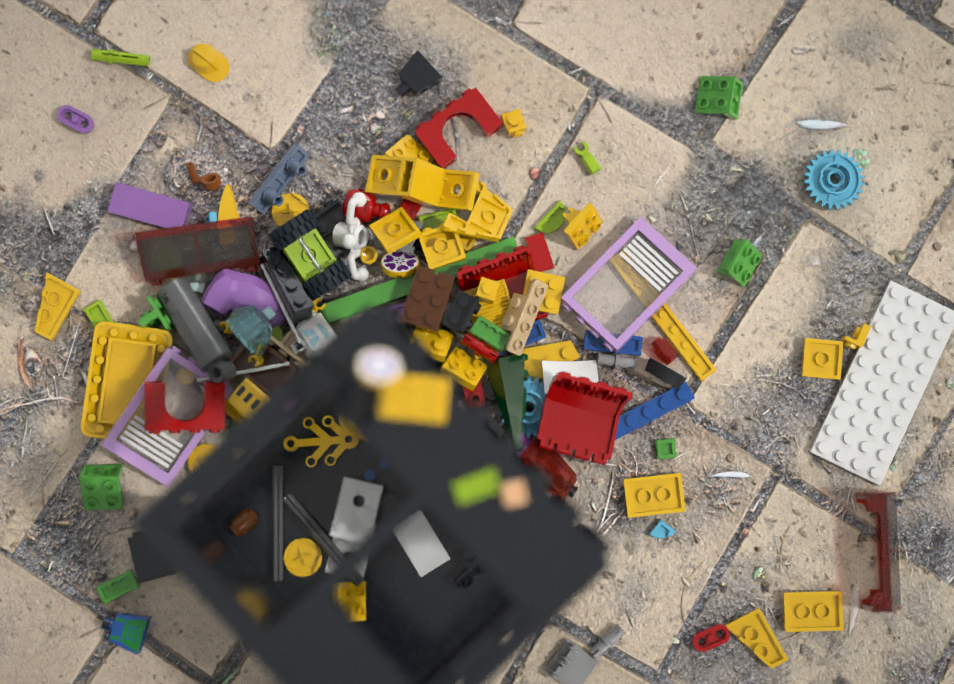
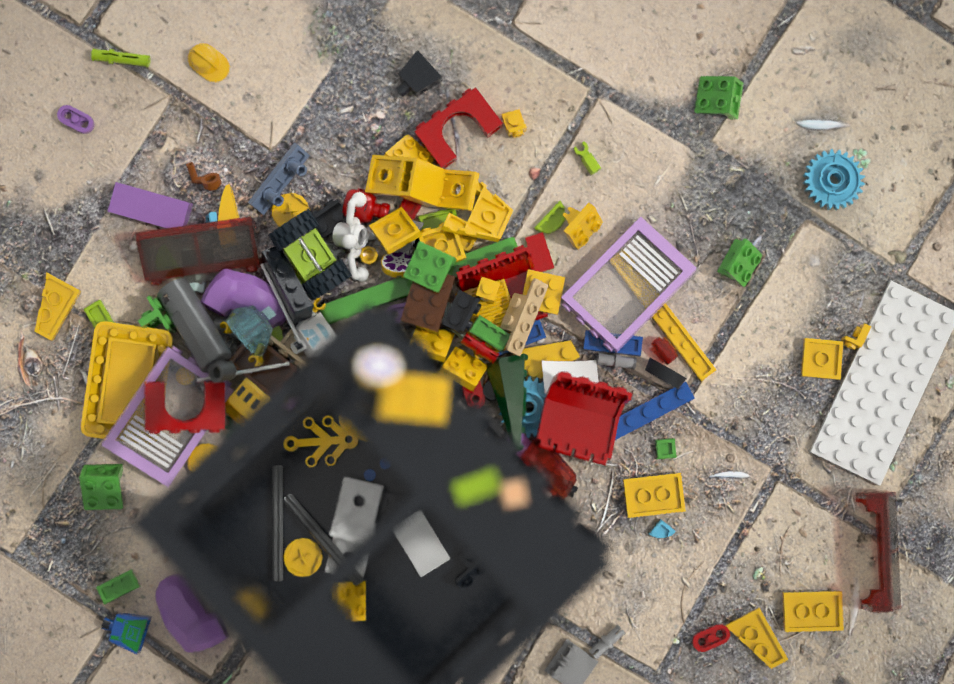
(147, 560): black panel -> none
(188, 616): none -> medium lavender piece
(244, 522): reddish brown brick -> none
(429, 266): none -> bright green bracket

